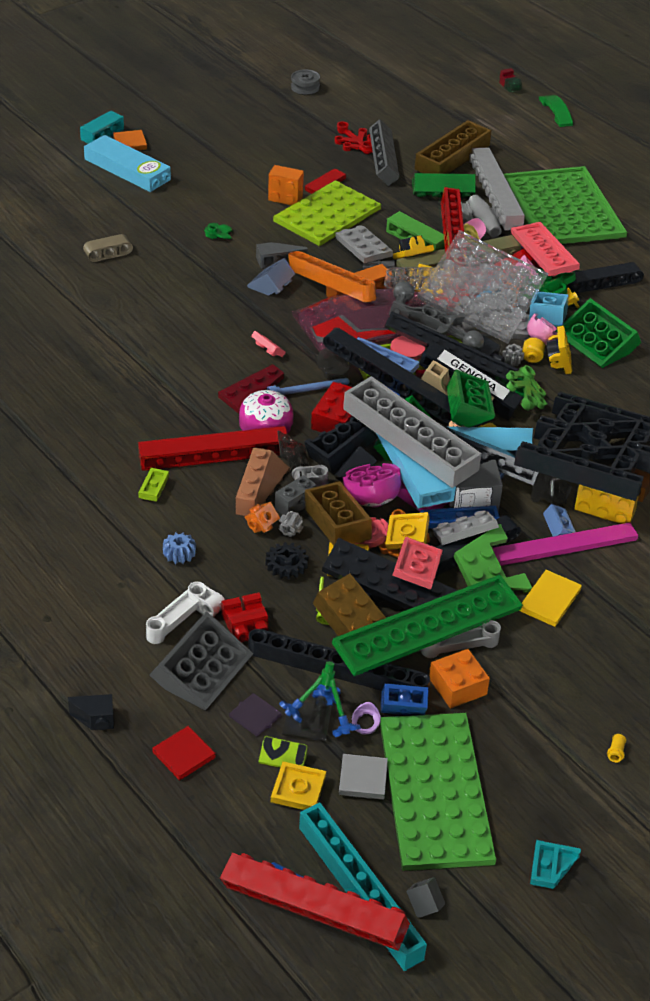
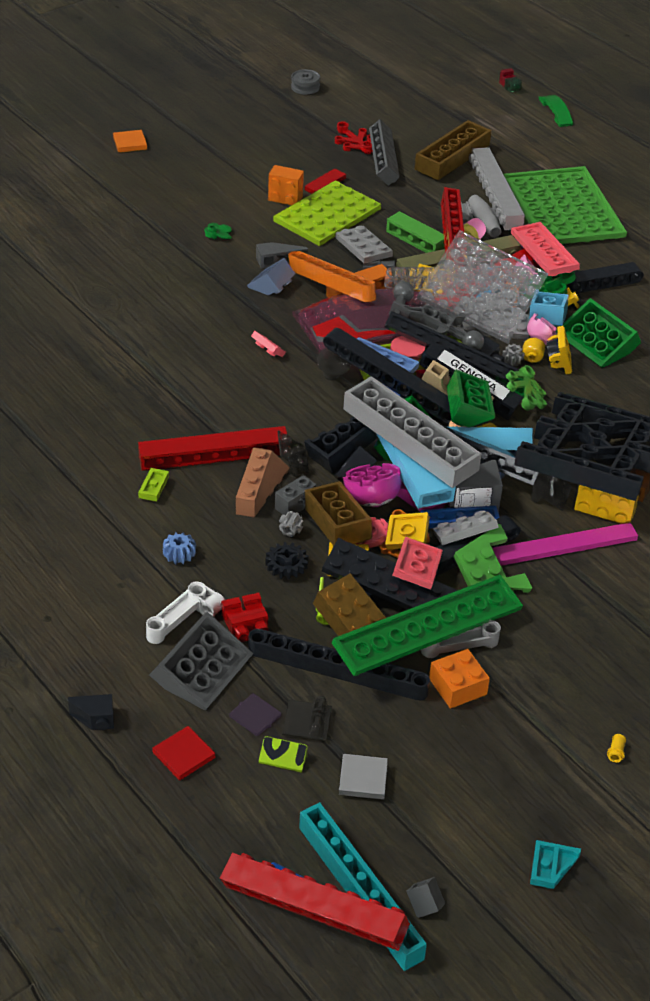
(103, 125): teal brick -> none
(107, 247): dark tan beam -> none
(127, 163): medium azure brick -> none
(236, 393): dark red wing -> none
(262, 517): orange brick -> none
(265, 410): cylinder -> none
(298, 786): yellow plate -> none
(307, 387): medium blue piece -> none
(317, 474): light grey piece -> none
(325, 687): plant -> none
(330, 409): red brick -> none
(367, 708): lavender piece -> none
(404, 699): blue brick -> none
(411, 247): yellow piece -> none
(434, 184): green slope -> none
(436, 792): bright green plate -> none
(550, 598): yellow tile -> none
(558, 520): medium blue slope -> none

